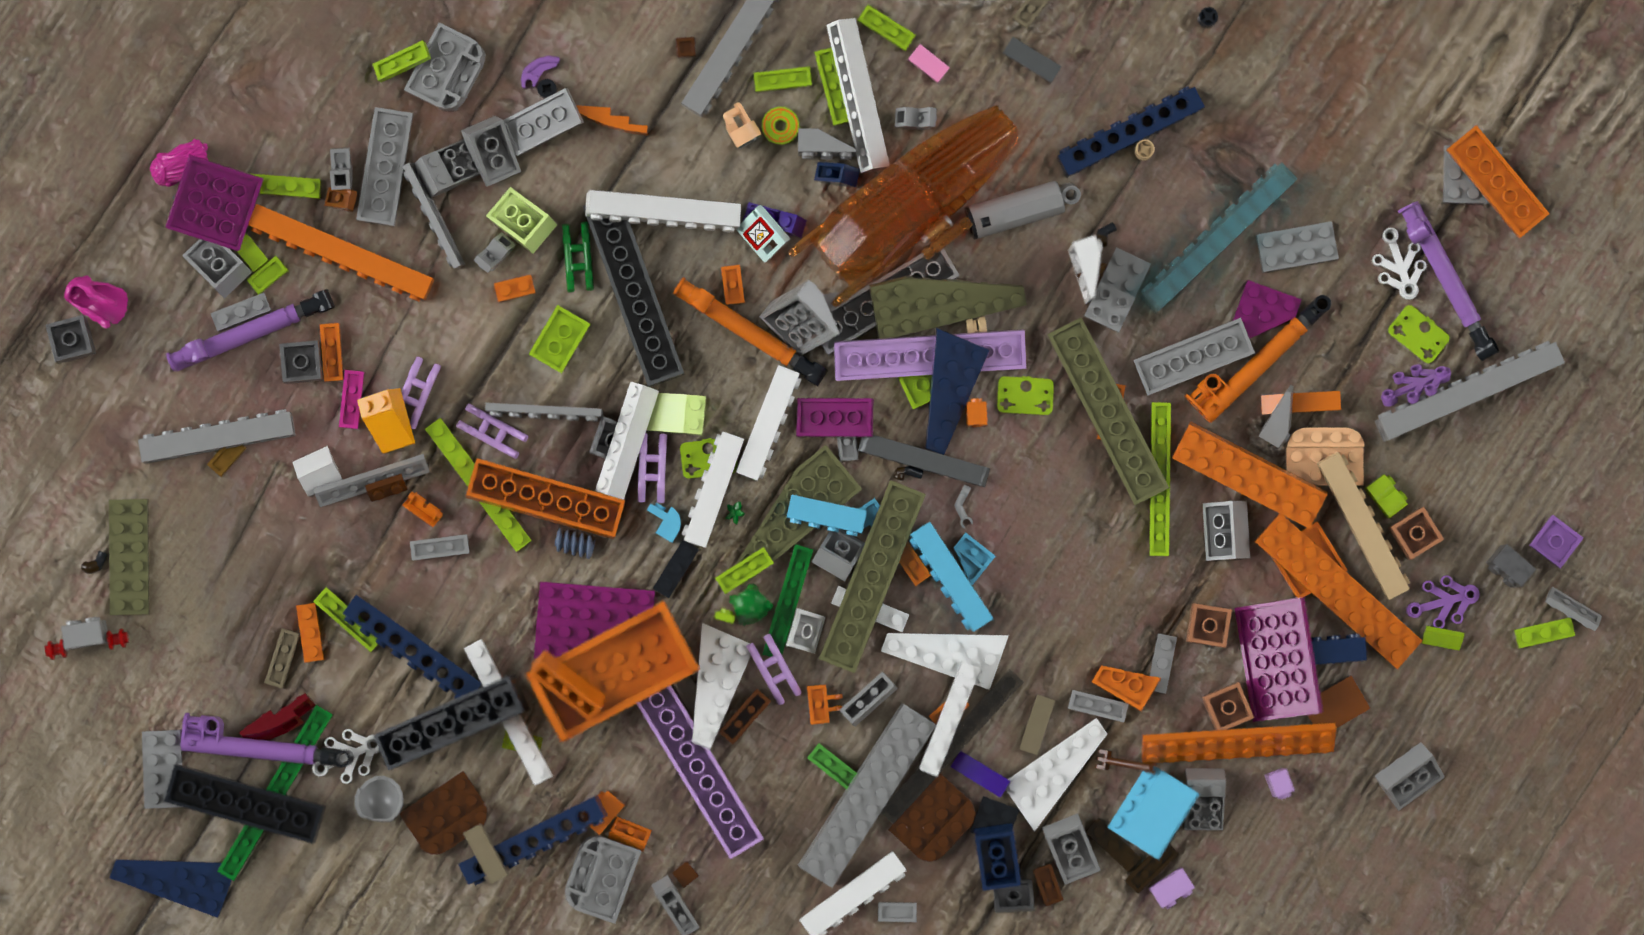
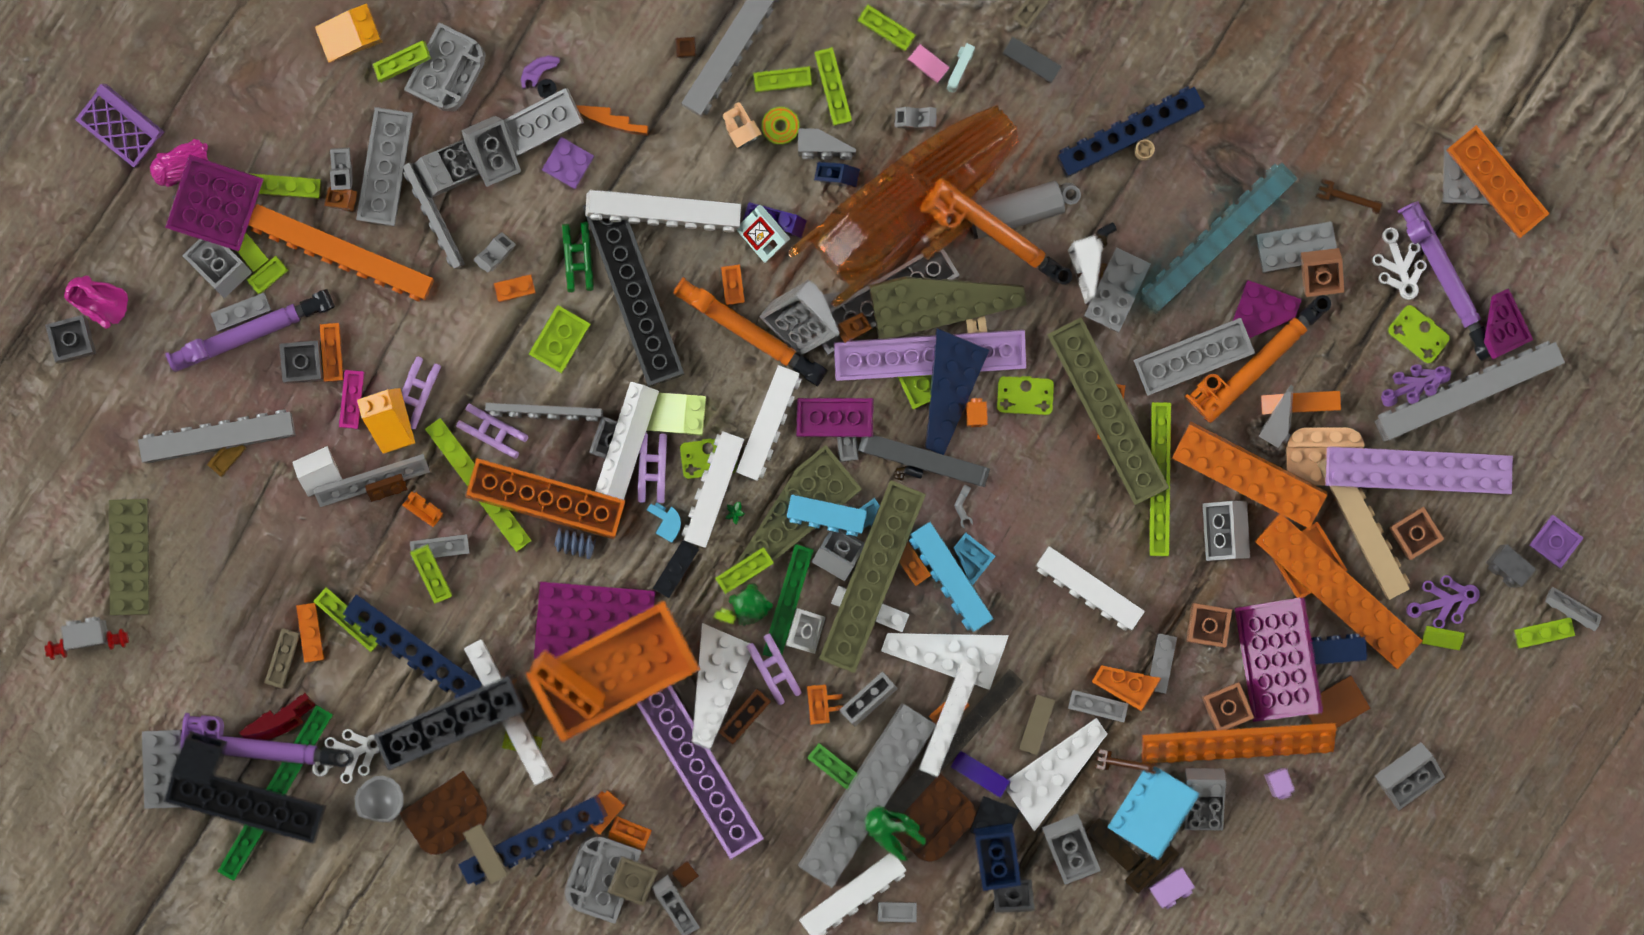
(96, 565): arm -> none
(127, 110): none -> medium lavender fence
(186, 883): dark blue wing -> none
(199, 758): none -> black slope
(348, 33): none -> light orange slope
(431, 573): none -> lime plate
(522, 220): yellowish green slope -> none
(568, 163): none -> medium lavender plate
(632, 881): none -> dark tan plate
(853, 327): none -> dark orange slope
(858, 95): white brick -> none
(881, 829): none -> green hair
(948, 200): none -> orange piece
(965, 54): none -> light aqua container
(1048, 885): reddish brown plate -> none
(1089, 588): none -> white brick
(1210, 14): black wheel -> none
(1322, 272): none -> nougat brick
(1329, 191): none -> reddish brown hinge
(1386, 495): lime brick -> none
(1419, 470): none -> lavender plate
(1505, 325): none -> magenta plate

